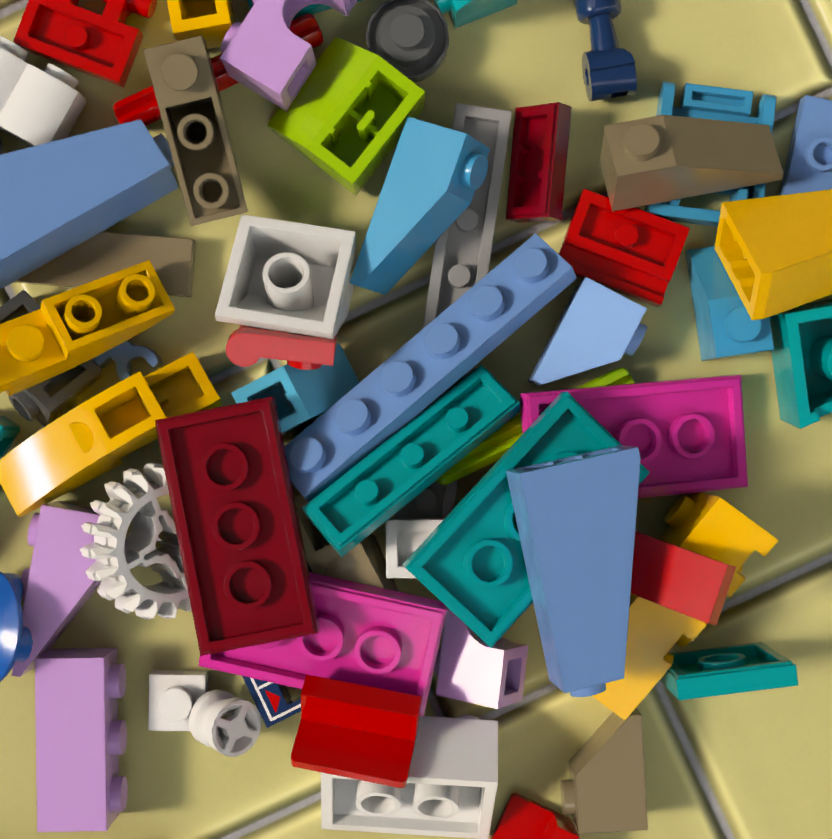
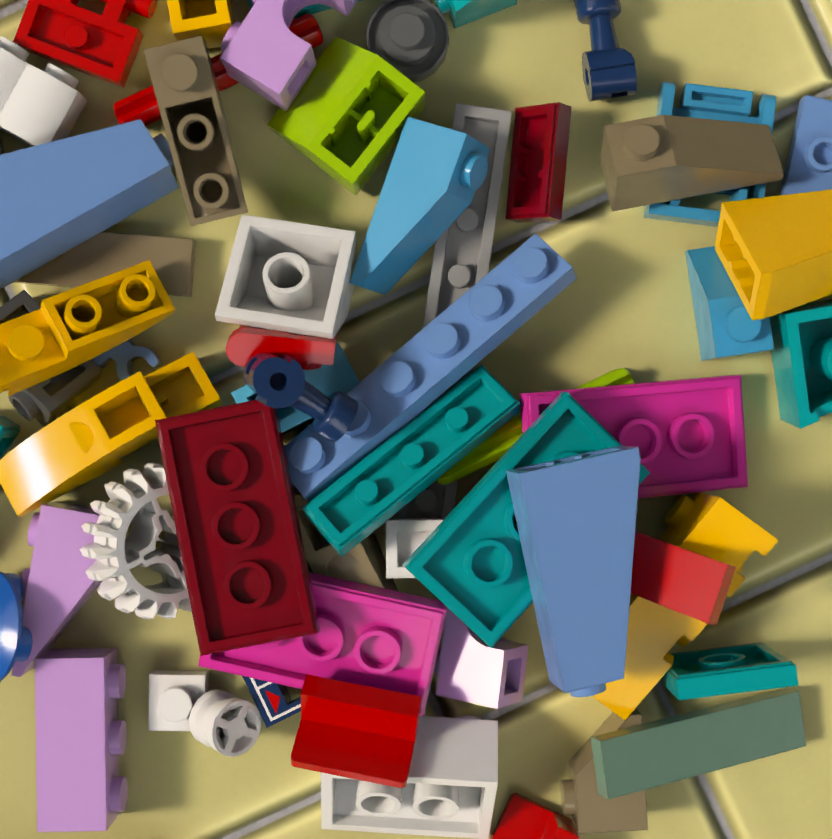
(283, 384): none -> dark blue leg
(590, 333): light blue slope -> none
(623, 248): red plate -> none
(697, 742): none -> sand green tile

